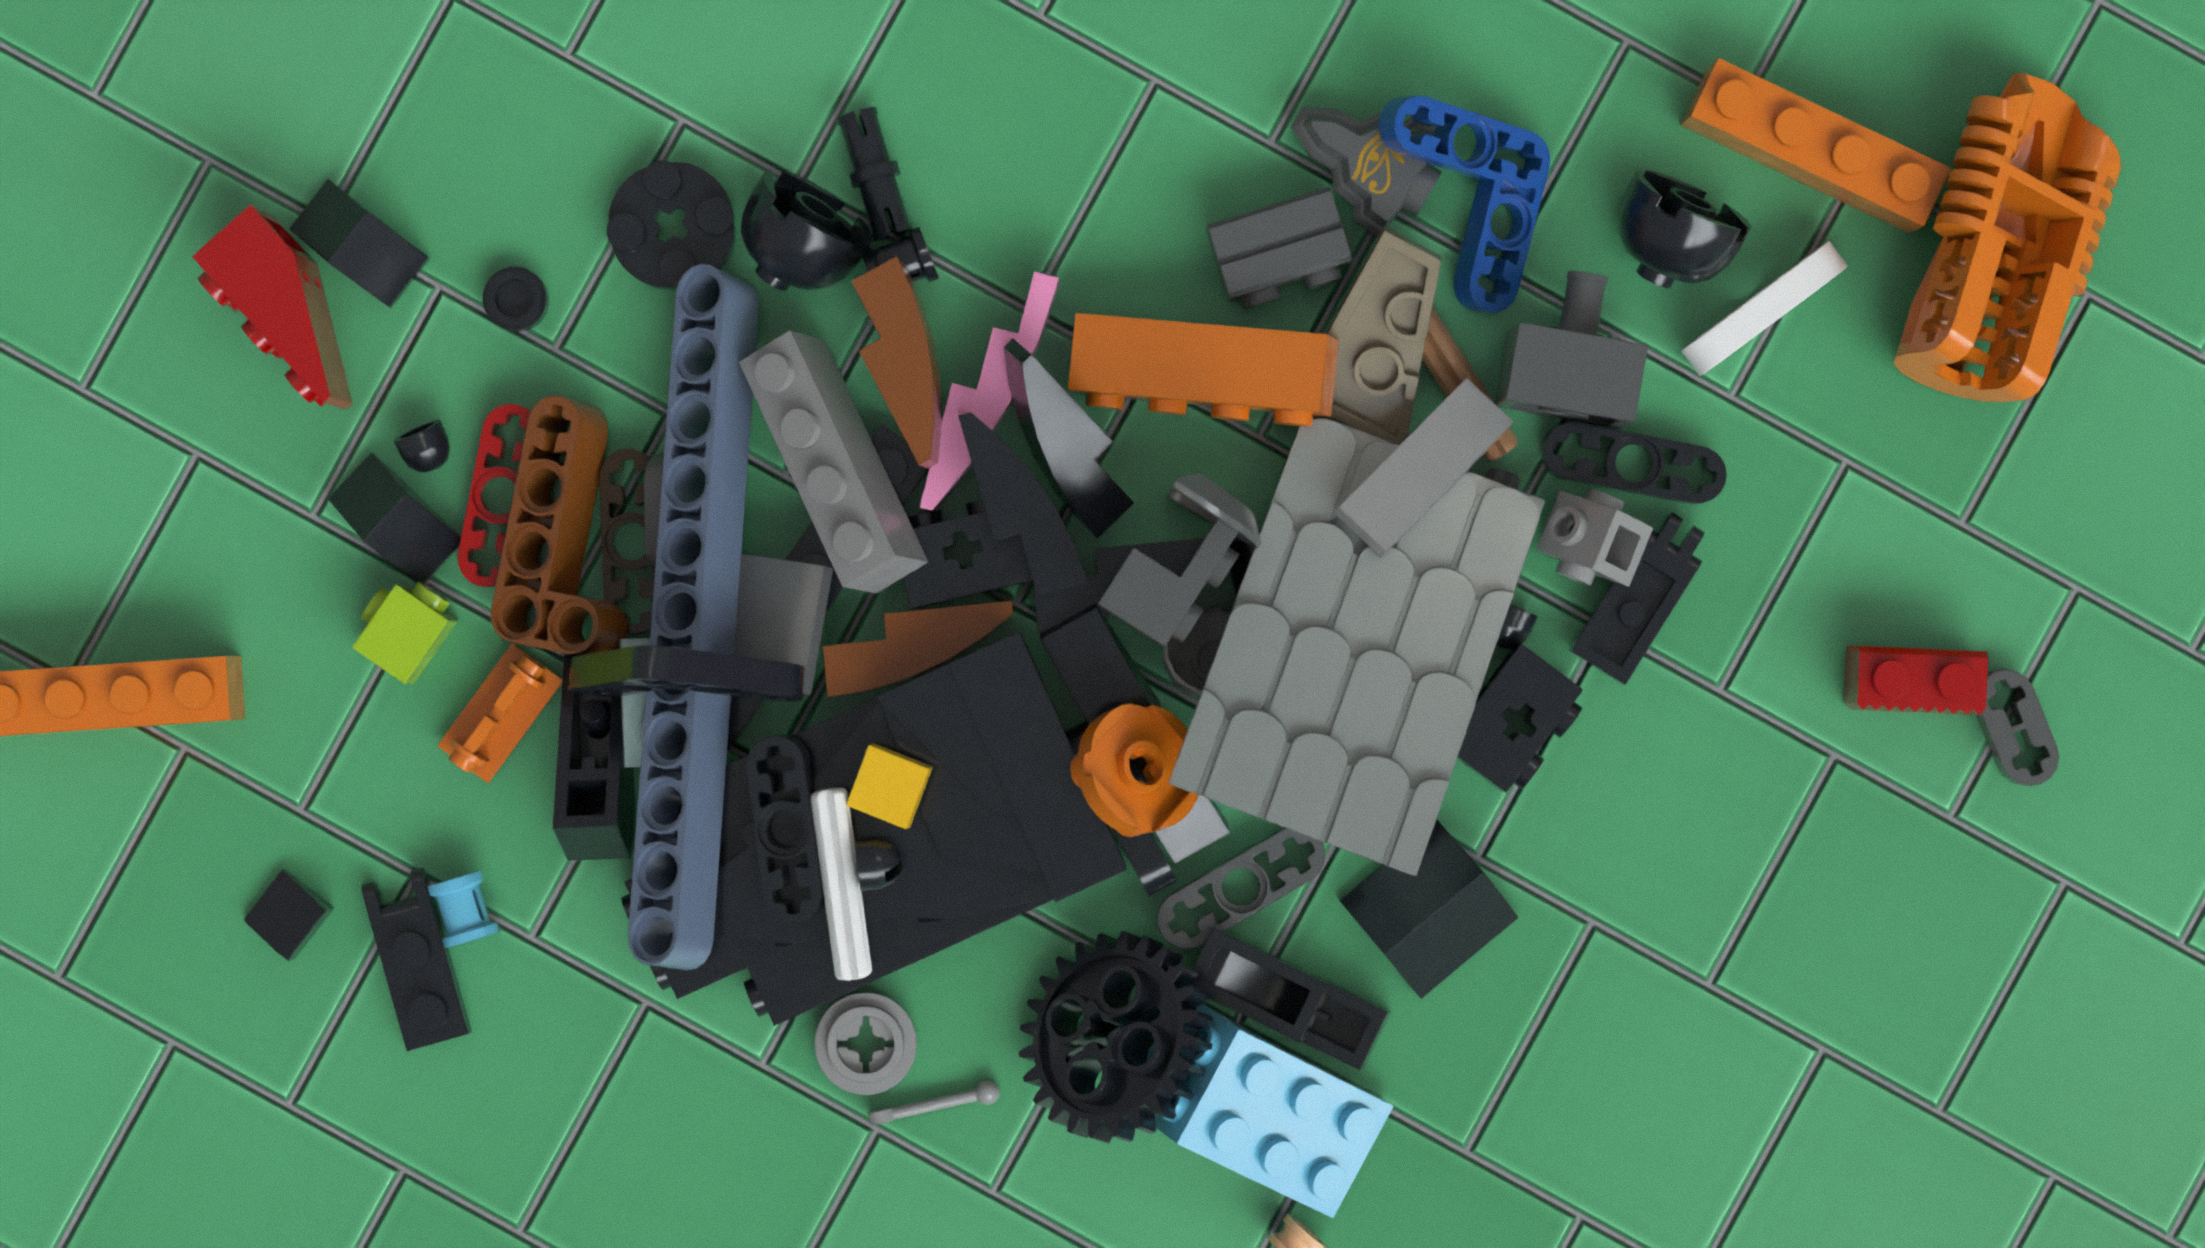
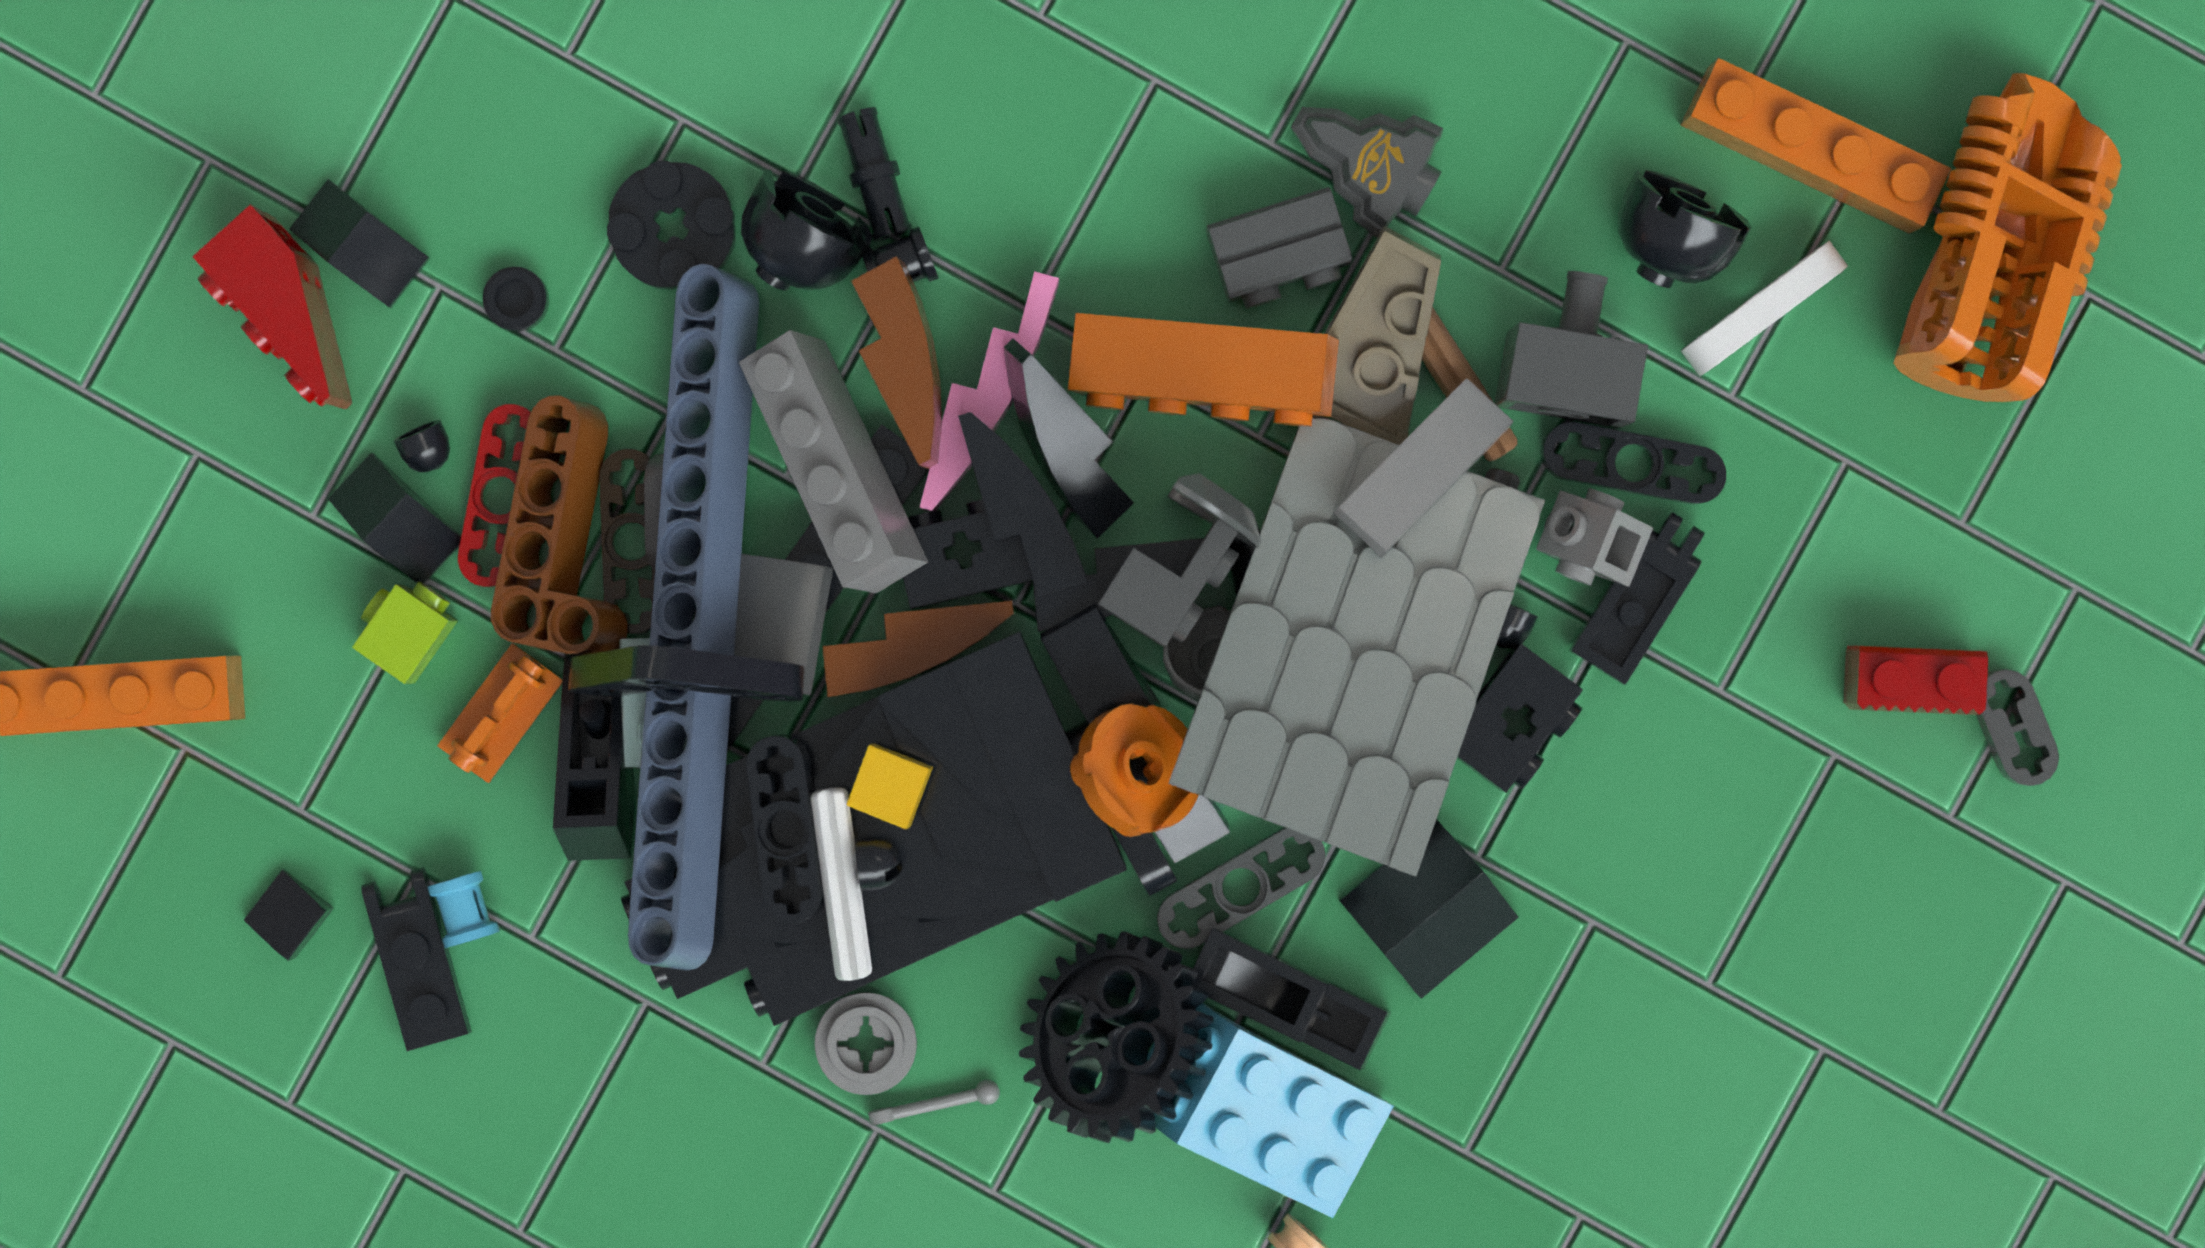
(1497, 184): blue beam -> none

